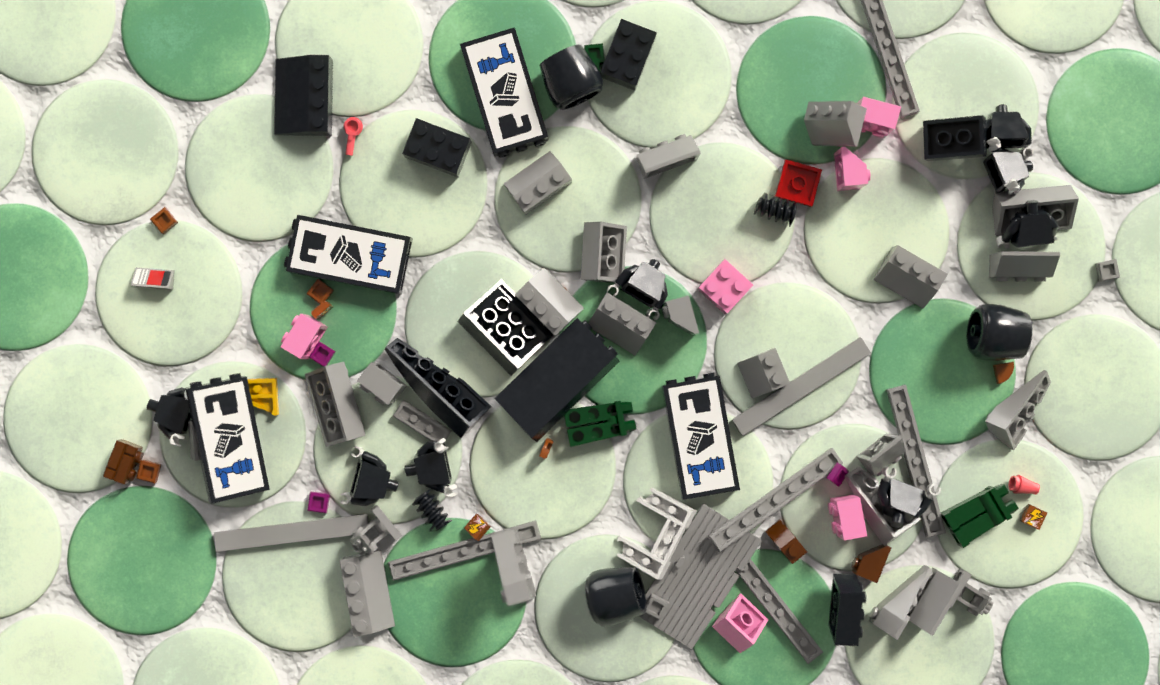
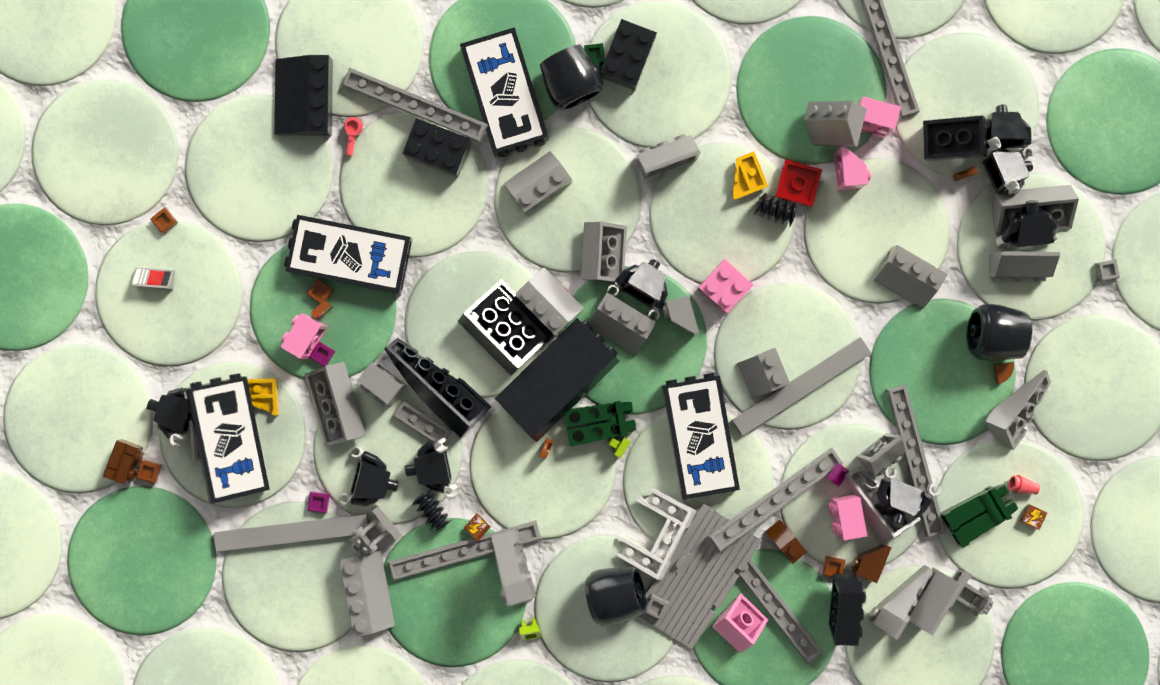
(415, 105): none -> light grey tile
(530, 632): none -> lime tile
(620, 446): none -> lime tile
(748, 176): none -> yellow wing
(833, 566): none -> dark orange tile
(965, 174): none -> dark orange tile

